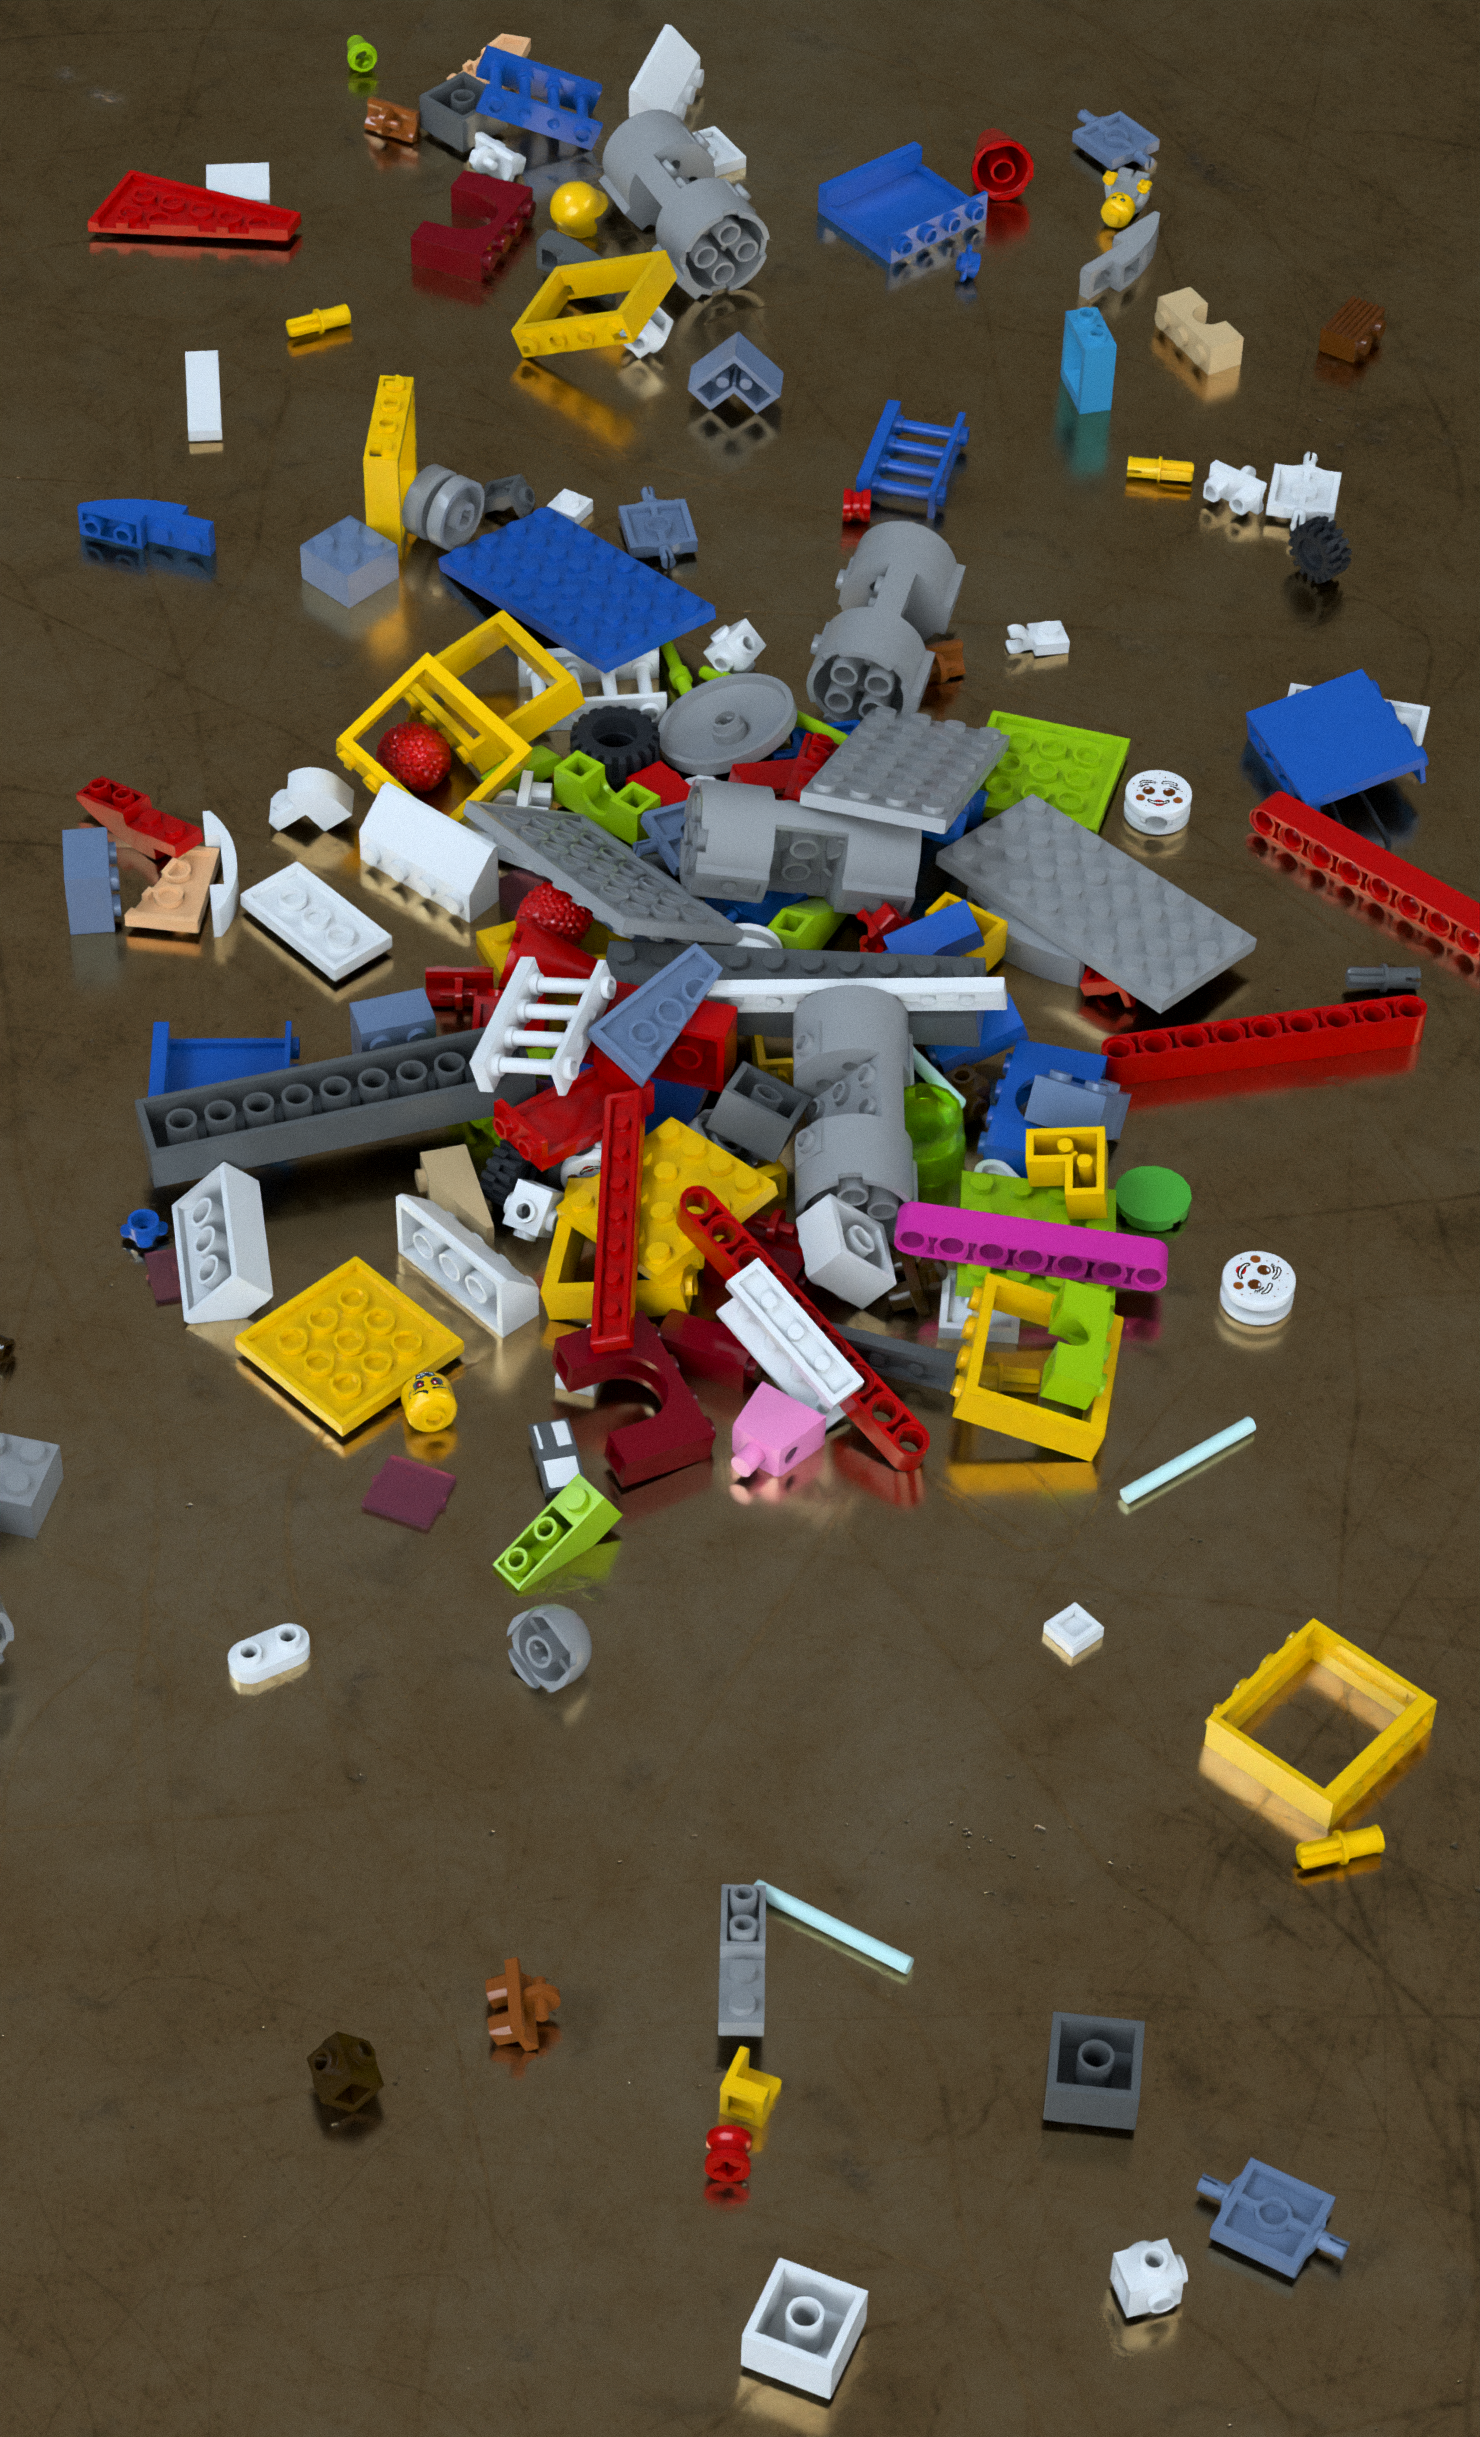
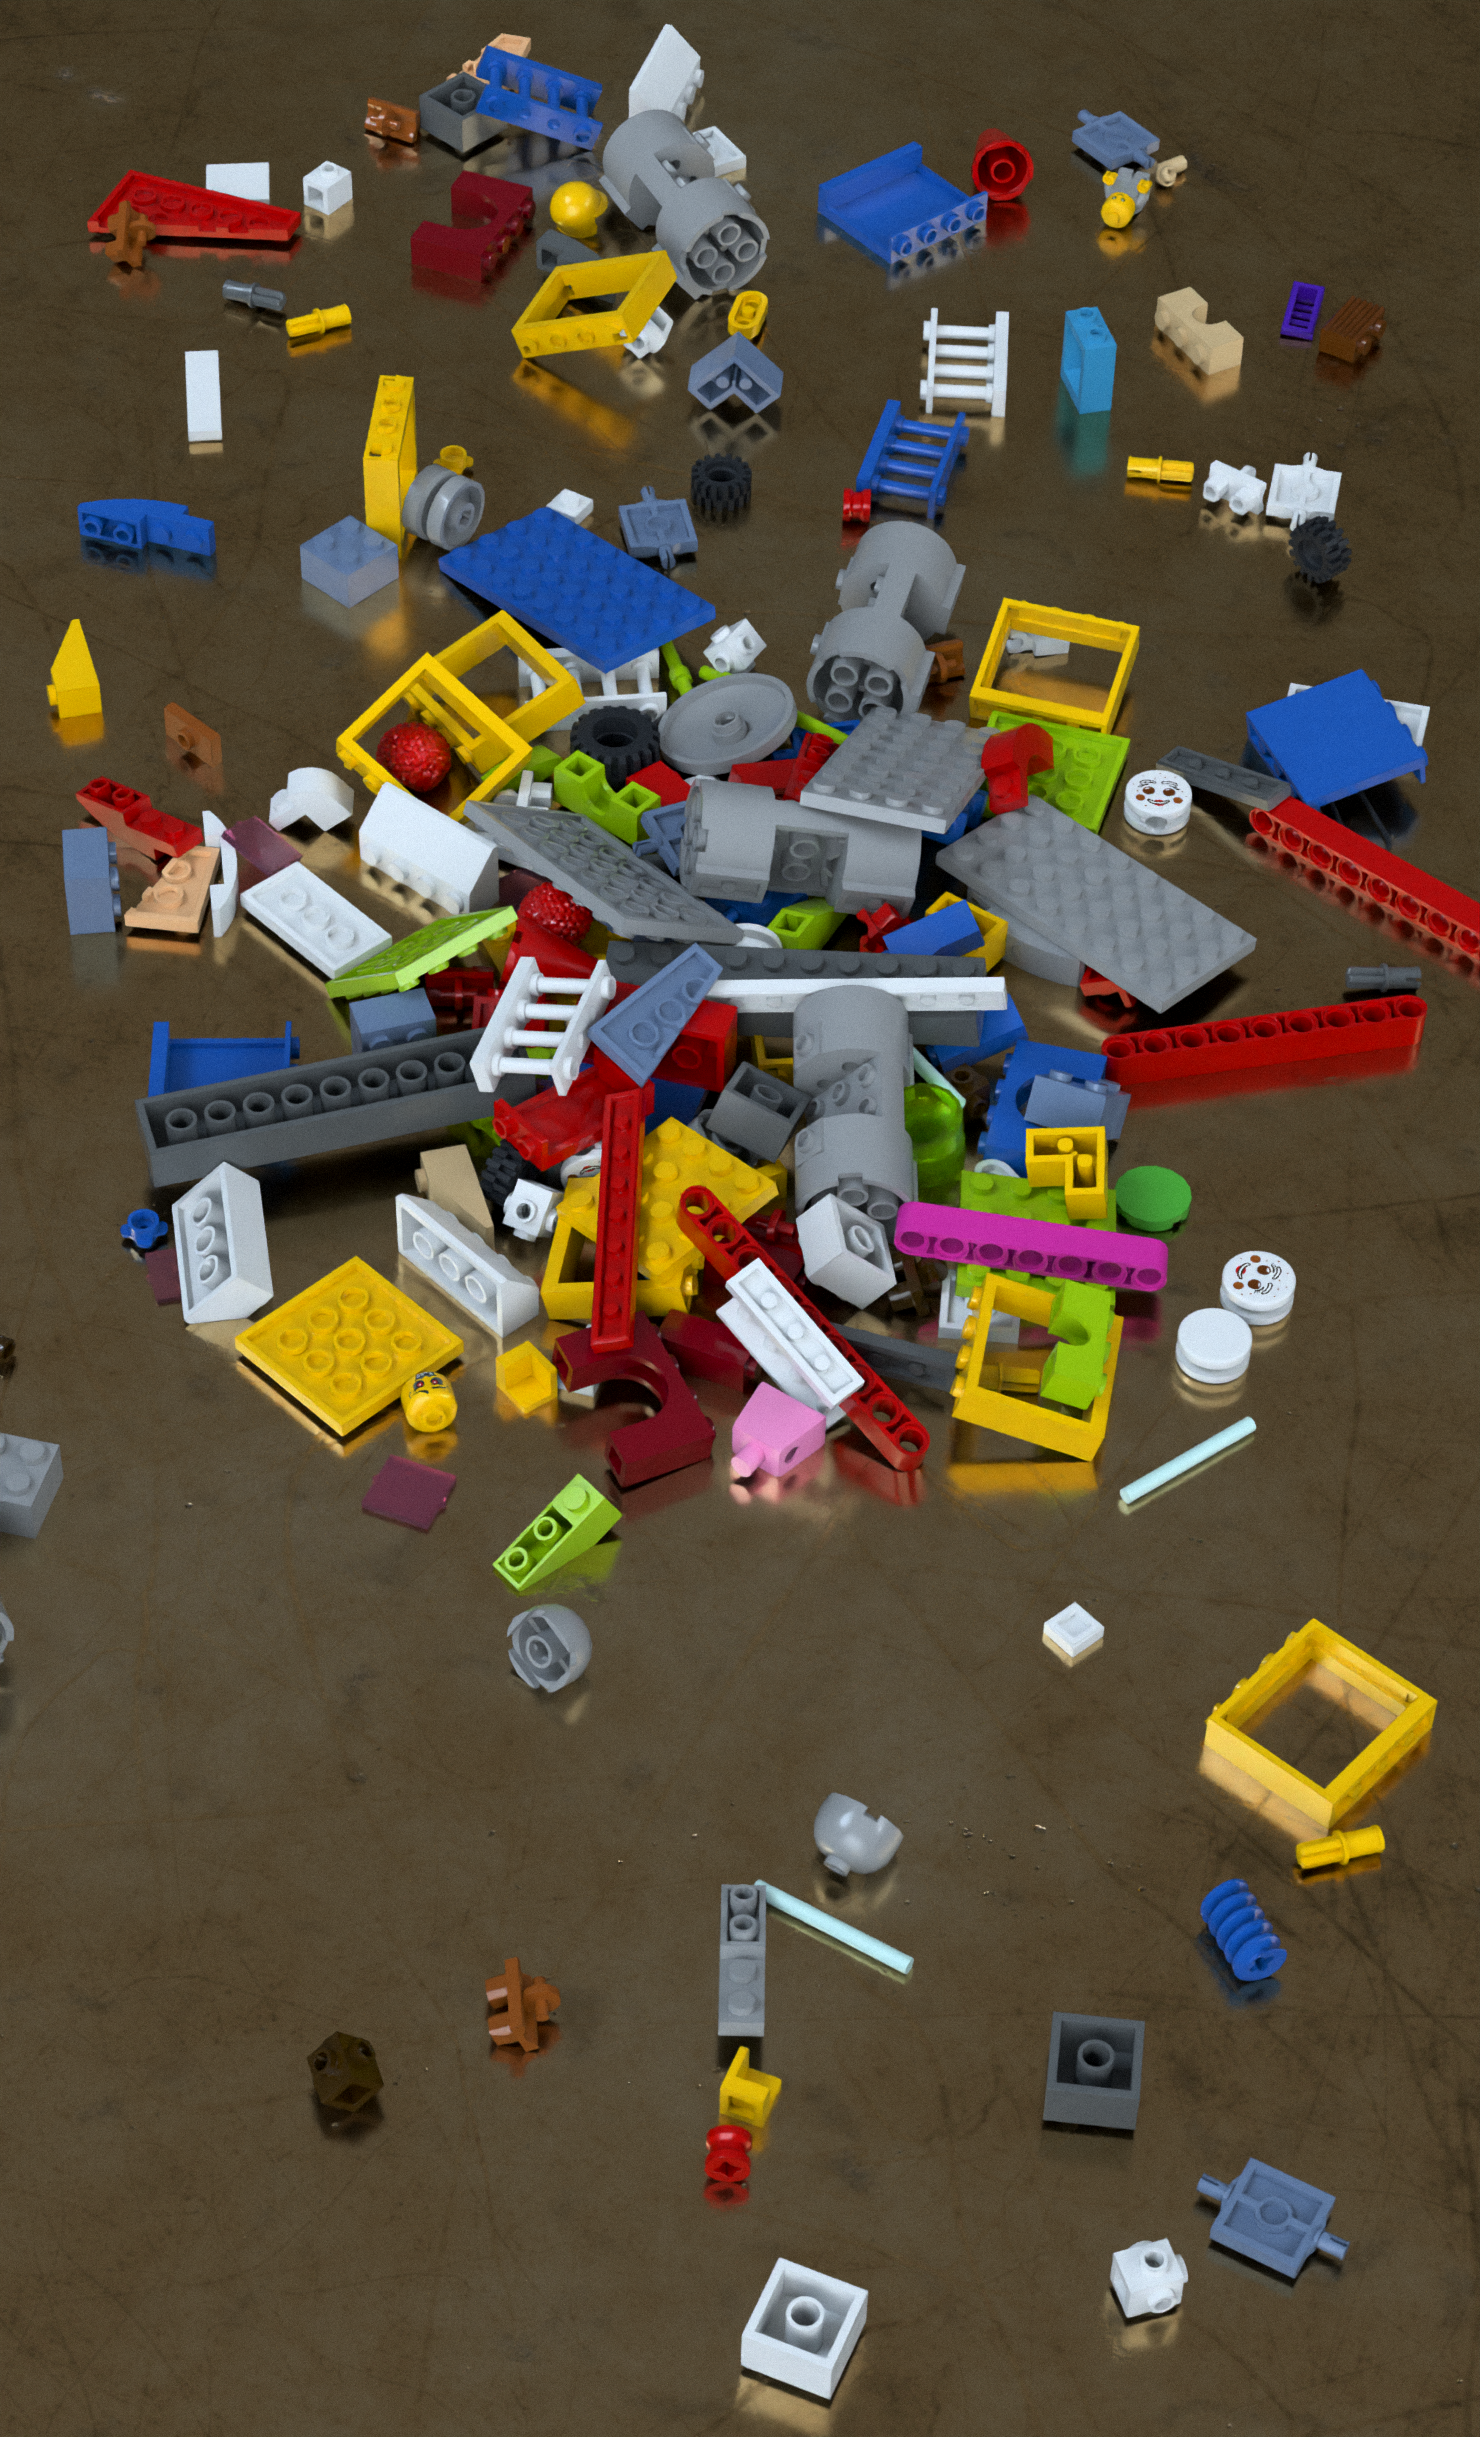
(73, 676): none -> yellow slope
(131, 234): none -> dark orange hips
(193, 734): none -> dark orange plate
(254, 295): none -> dark grey axle
(261, 846): none -> clear pink piece
(270, 1653): white plate -> none
(327, 187): none -> white brick
(361, 54): lime cone -> none
(422, 953): none -> lime plate
(454, 459): none -> yellow plate
(495, 159): white hips -> none
(509, 492): dark grey bracket -> none
(526, 1377): none -> yellow panel
(555, 1454): slope -> none
(721, 482): none -> black tyre
(748, 314): none -> yellow plate
(854, 1837): none -> light grey cylinder
(968, 263): blue plate -> none
(994, 373): none -> white fence
(1009, 760): none -> red arch
(1061, 625): none -> yellow window
(1125, 261): light grey slope -> none
(1167, 171): none -> tan arm
(1213, 1345): none -> white head
(1225, 778): none -> dark grey tile
(1242, 1931): none -> blue piece
(1305, 294): none -> dark purple slope

